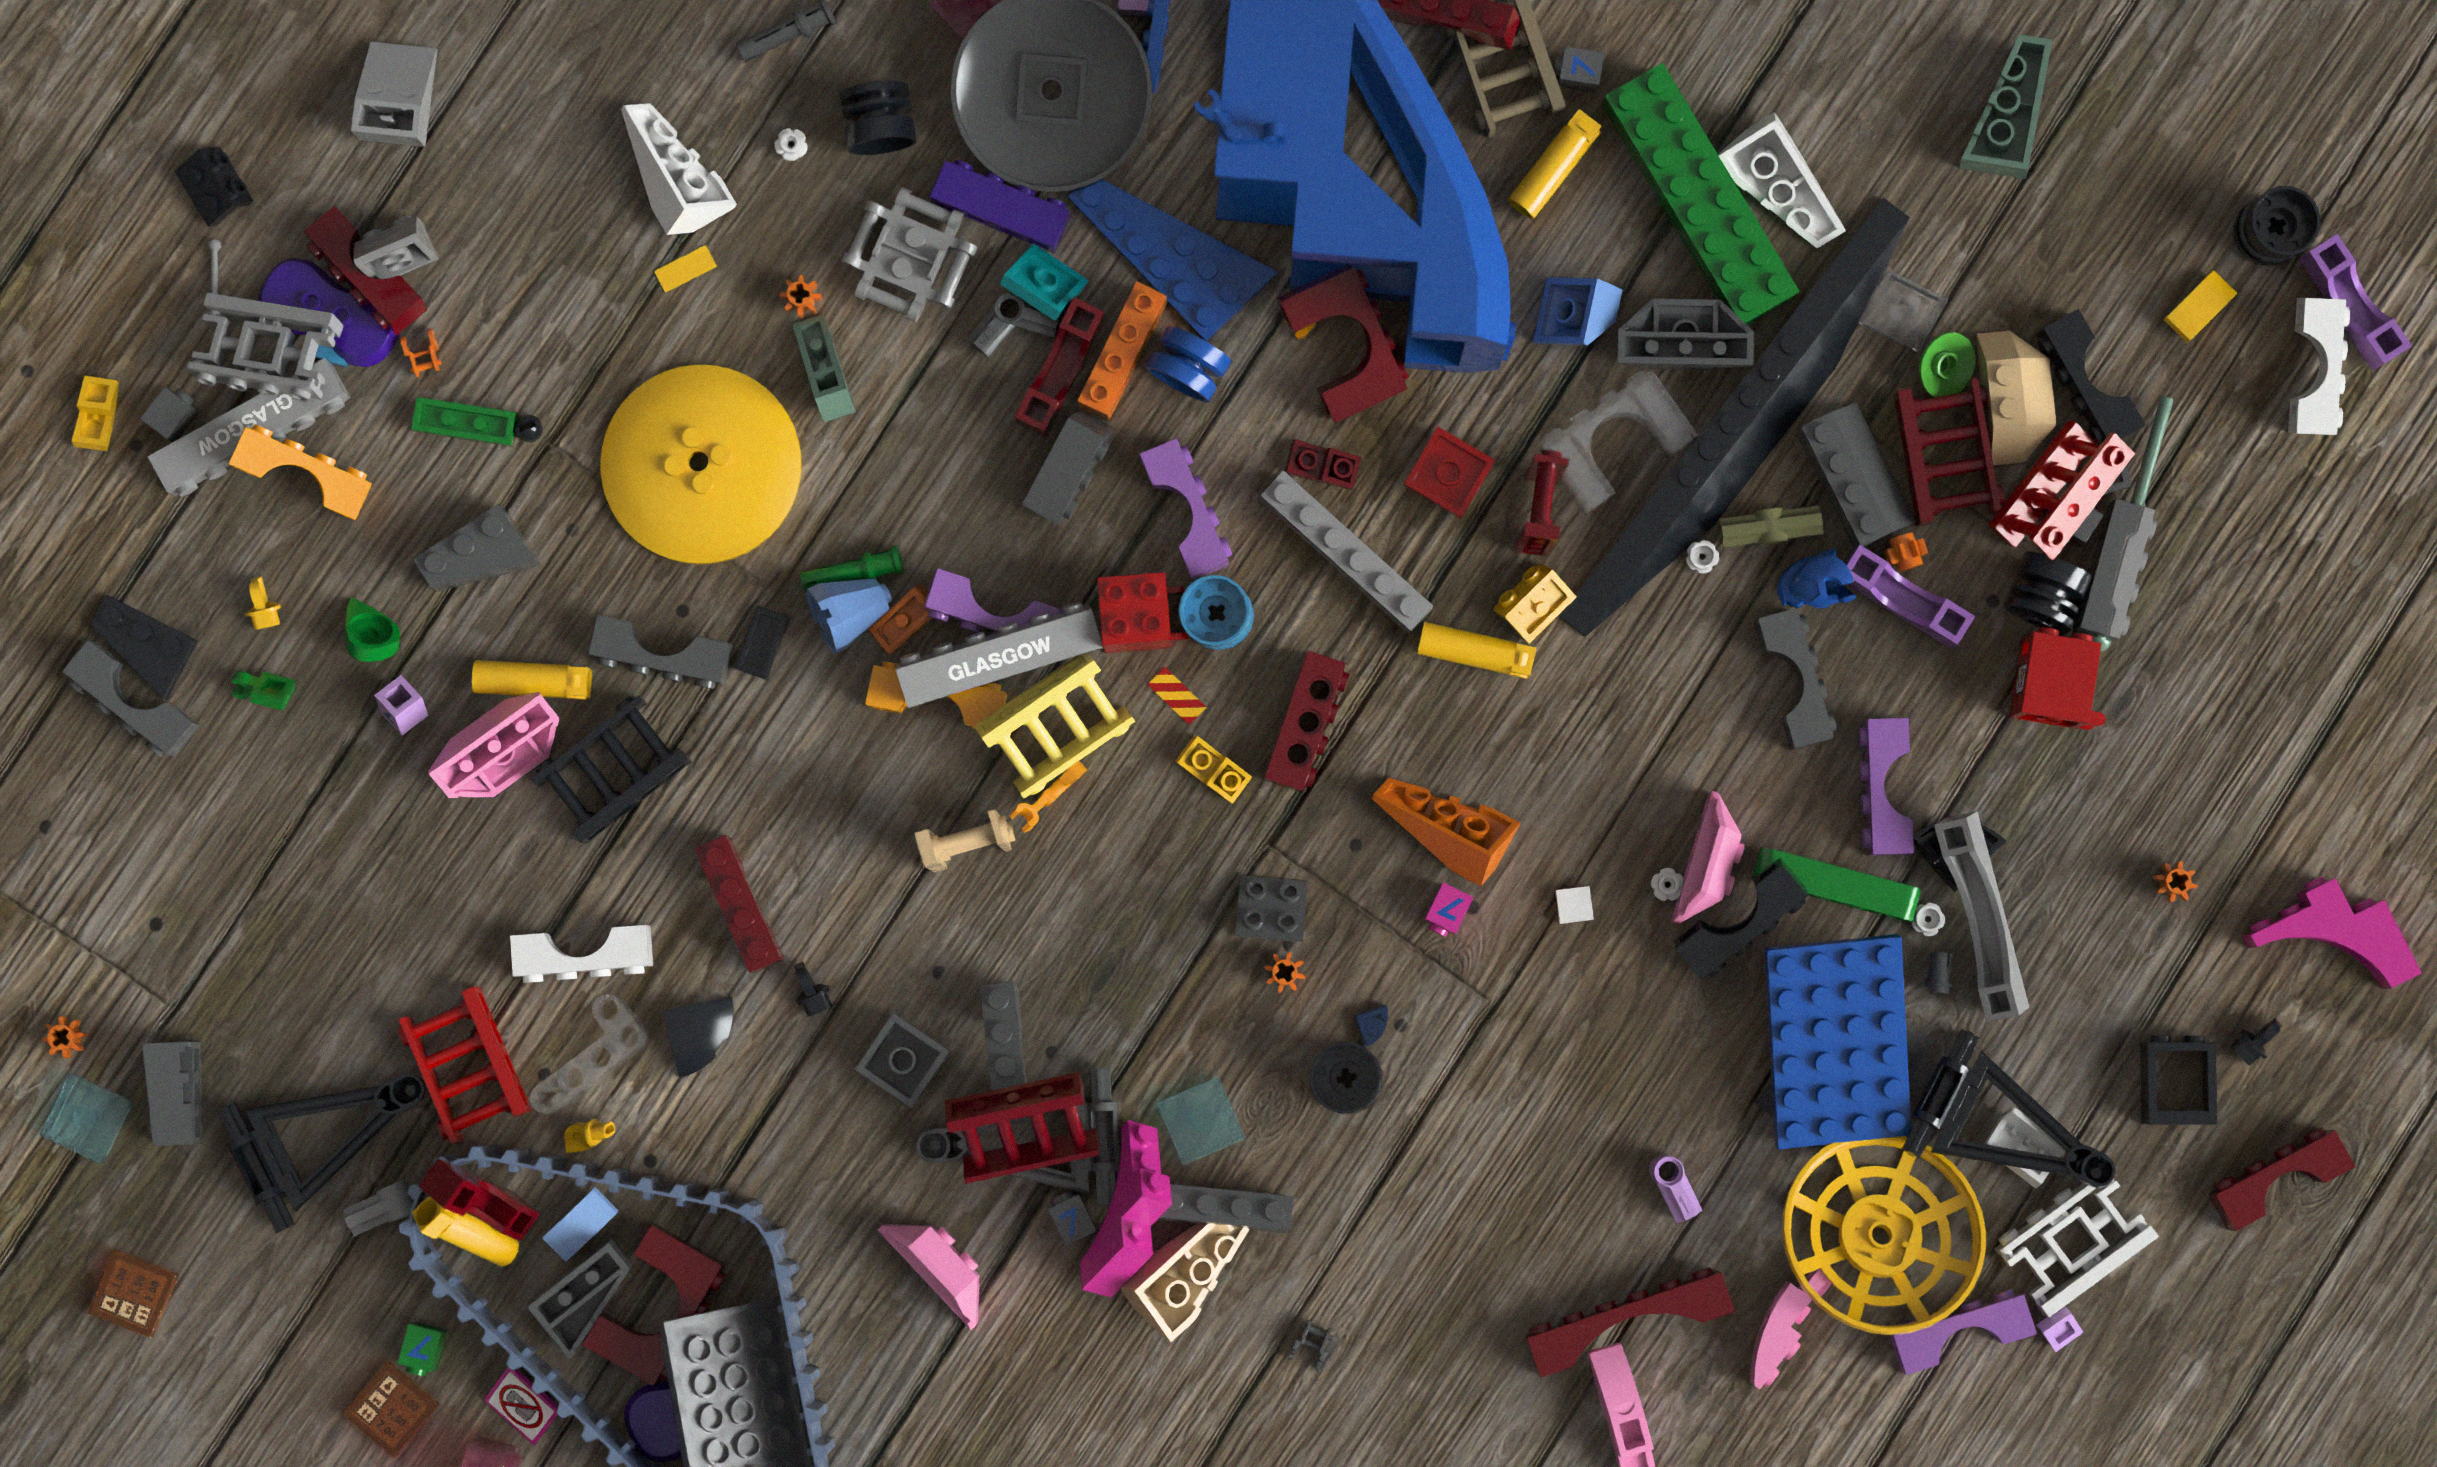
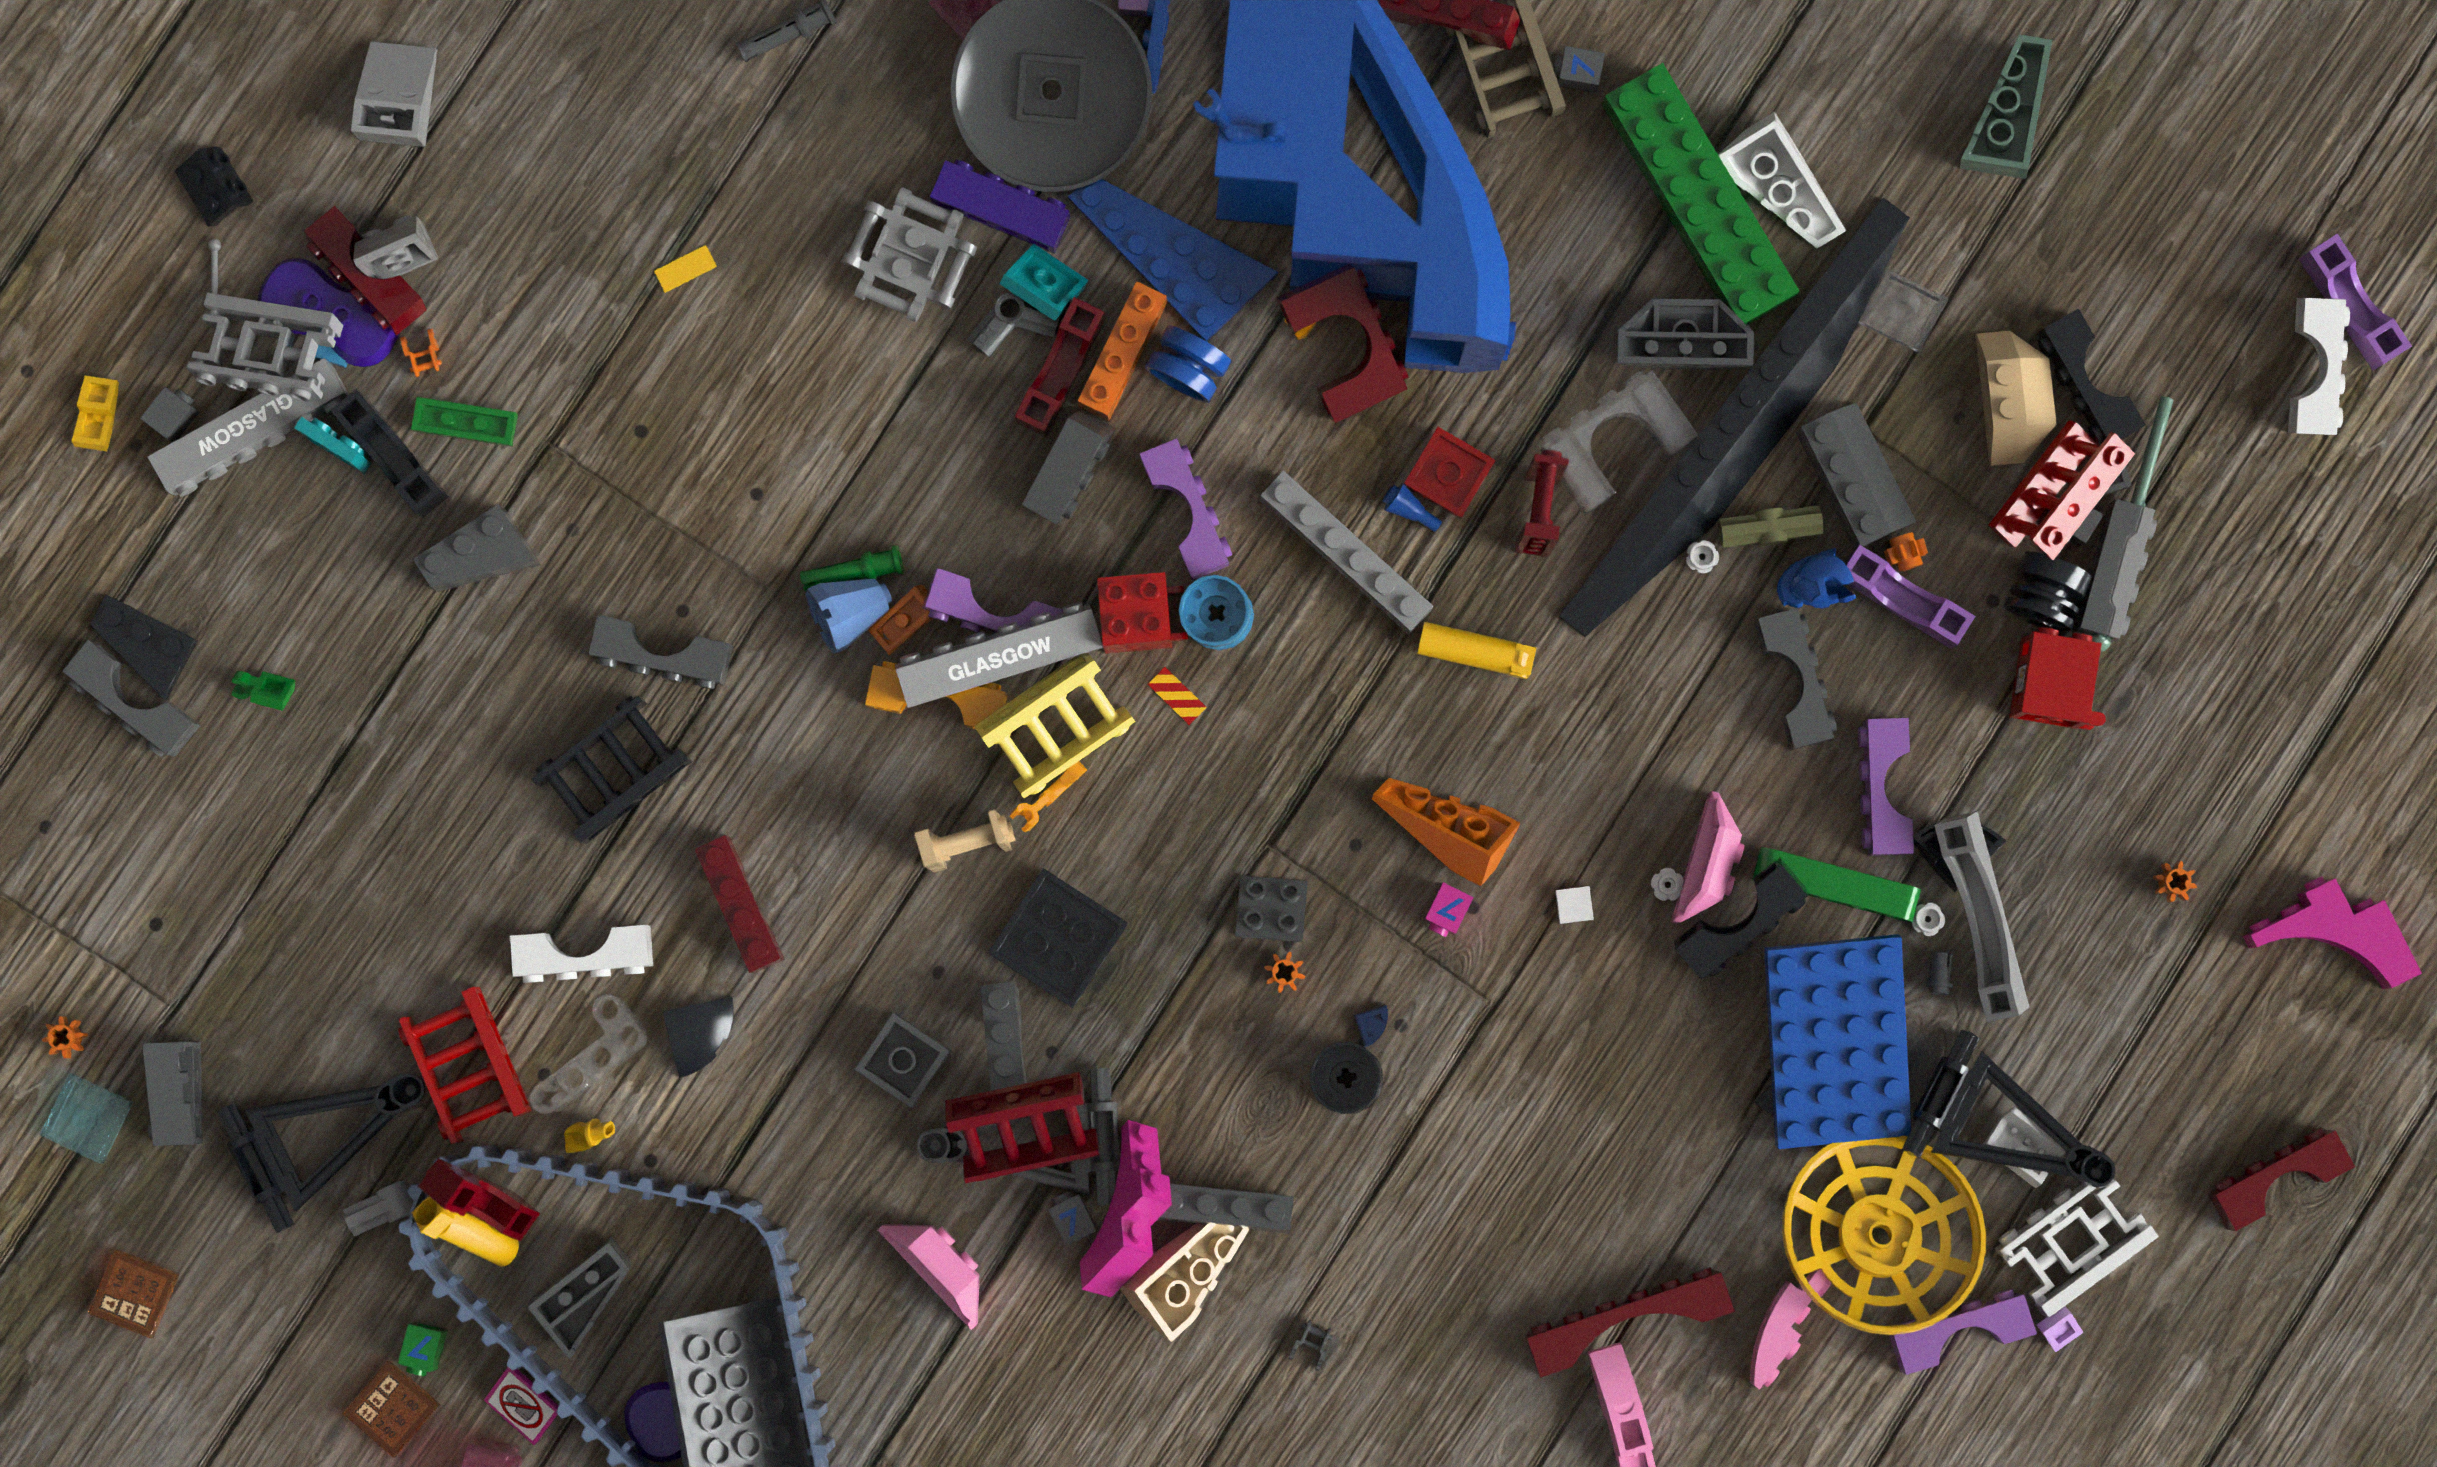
(263, 613): yellow piece -> none
(341, 490): light orange arch -> none
(342, 448): none -> teal plate
(369, 633): green piece -> none
(389, 453): none -> black arch
(401, 705): lavender brick -> none
(497, 748): bright pink wedge -> none
(529, 678): yellow piece -> none
(531, 434): black hinge -> none
(580, 1224): light blue slope -> none
(676, 184): white wedge -> none
(694, 1276): dark red arch -> none
(711, 511): yellow dish -> none
(762, 642): black tile -> none
(791, 153): white plate -> none
(807, 302): orange gear -> none
(814, 997): black piece -> none
(823, 368): sand green slope -> none
(878, 118): black wheel -> none
(1058, 938): none -> black plate
(1200, 1120): clear light blue plate -> none
(1213, 769): yellow slope -> none
(1314, 669): dark red brick -> none
(1322, 464): dark red slope -> none
(1403, 503): none -> blue cone
(1534, 602): yellow bracket -> none
(1554, 165): yellow piece -> none
(1576, 310): medium blue slope -> none
(1675, 1190): lavender piece -> none
(1922, 473): dark red fence -> none
(1947, 364): bright green dish -> none
(2148, 1066): black window -> none
(2200, 306): yellow slope -> none
(2251, 1046): black piece -> none
(2291, 215): black wheel -> none

